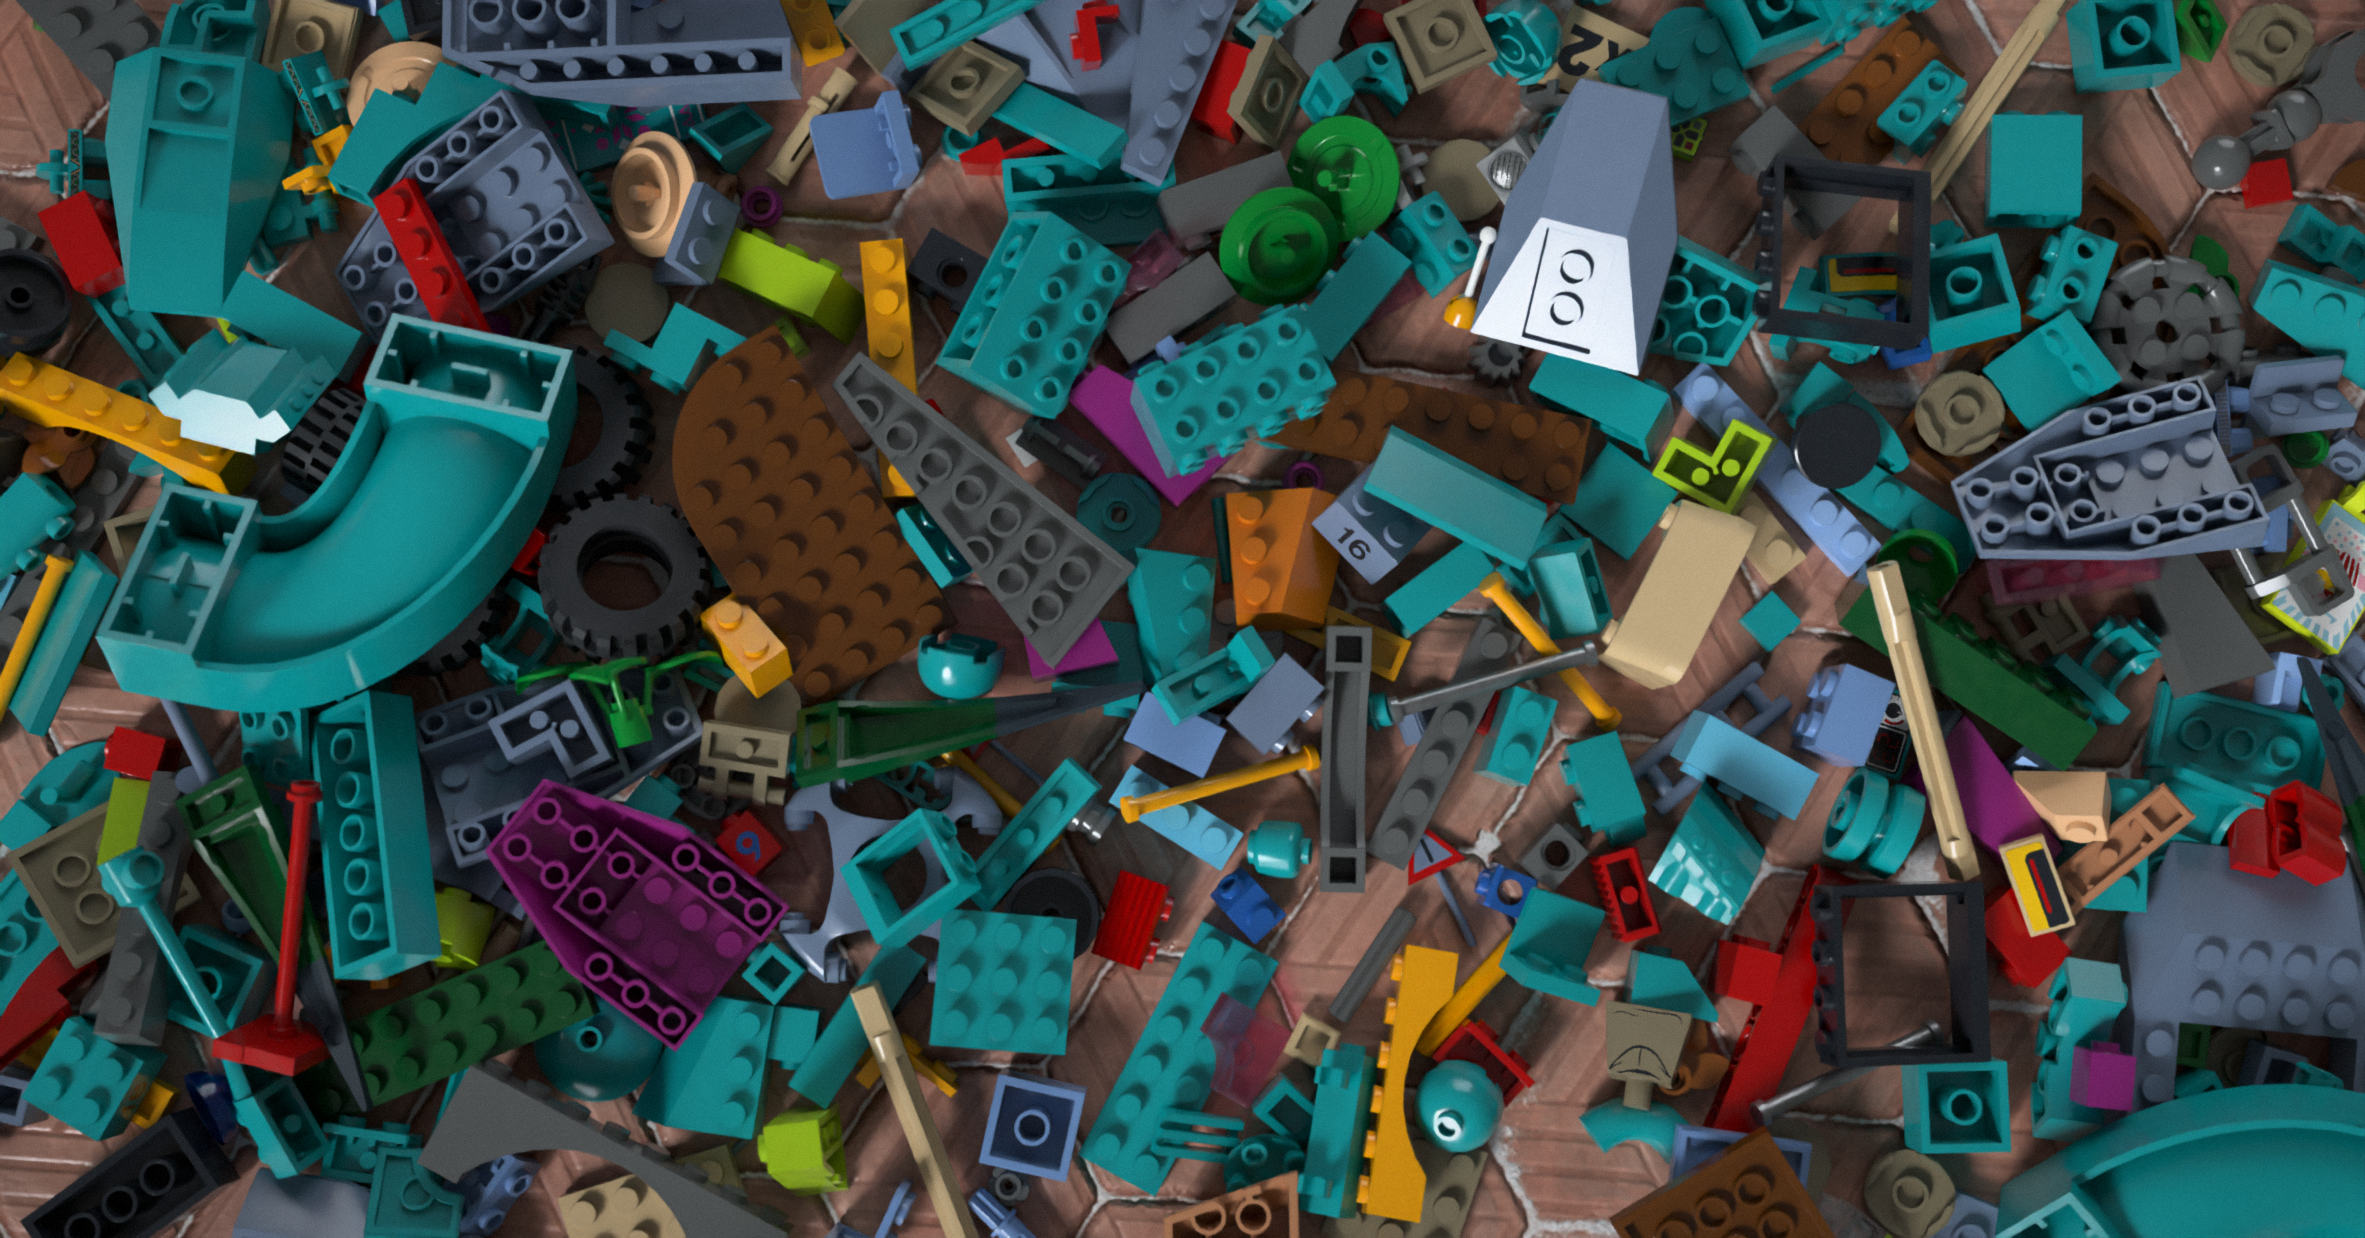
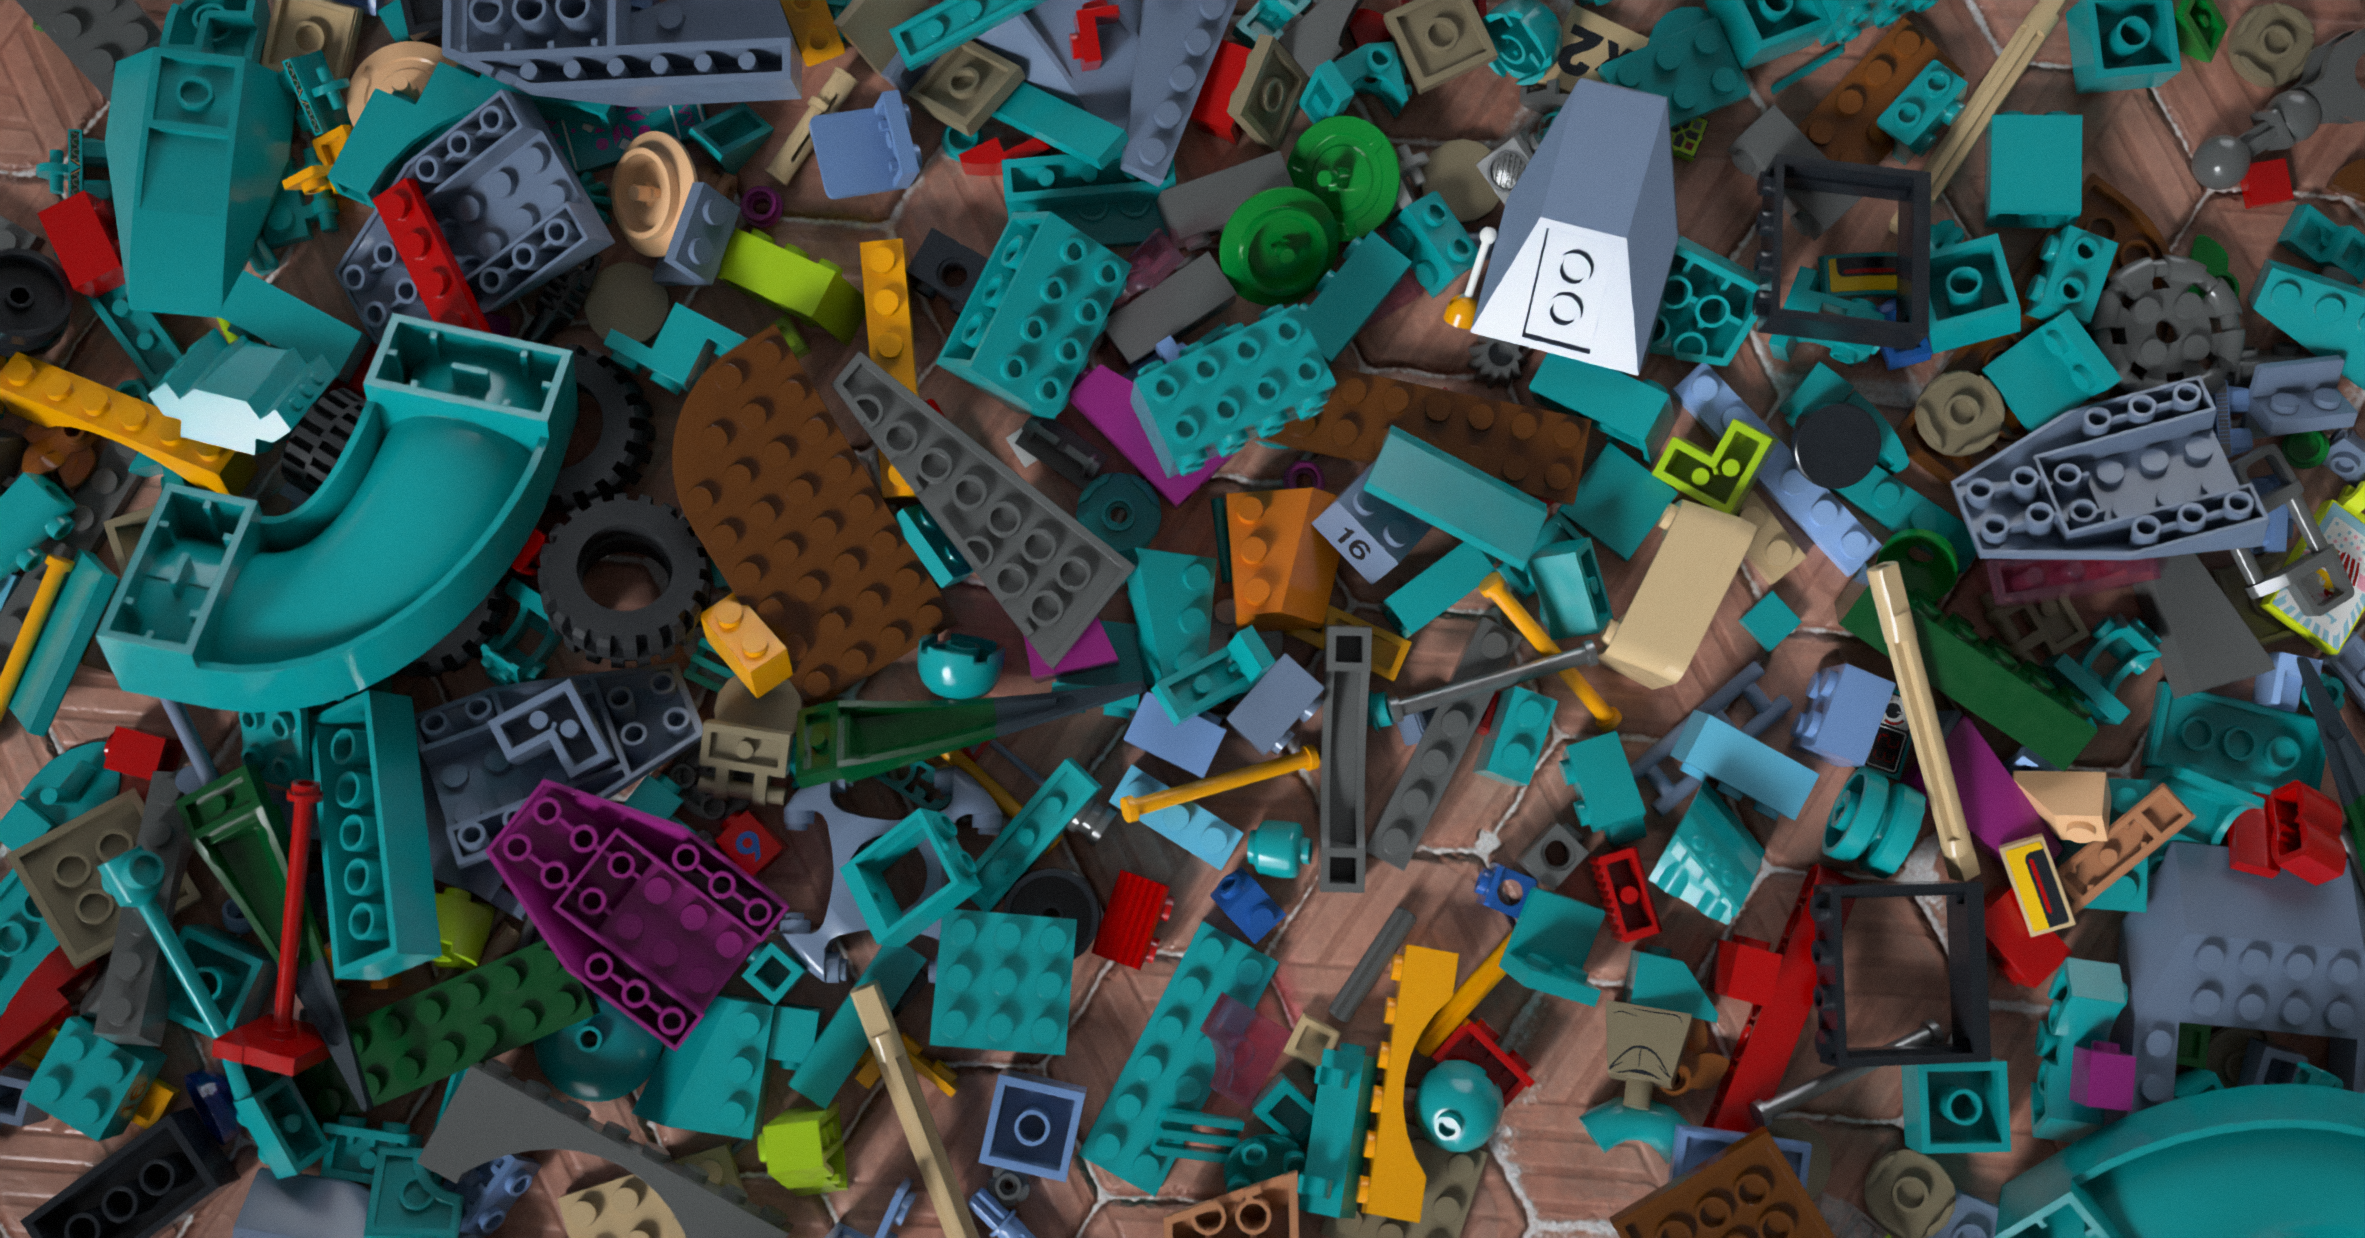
(123, 817): lime tile -> none
(628, 717): green plant -> none
(1431, 858): piece -> none

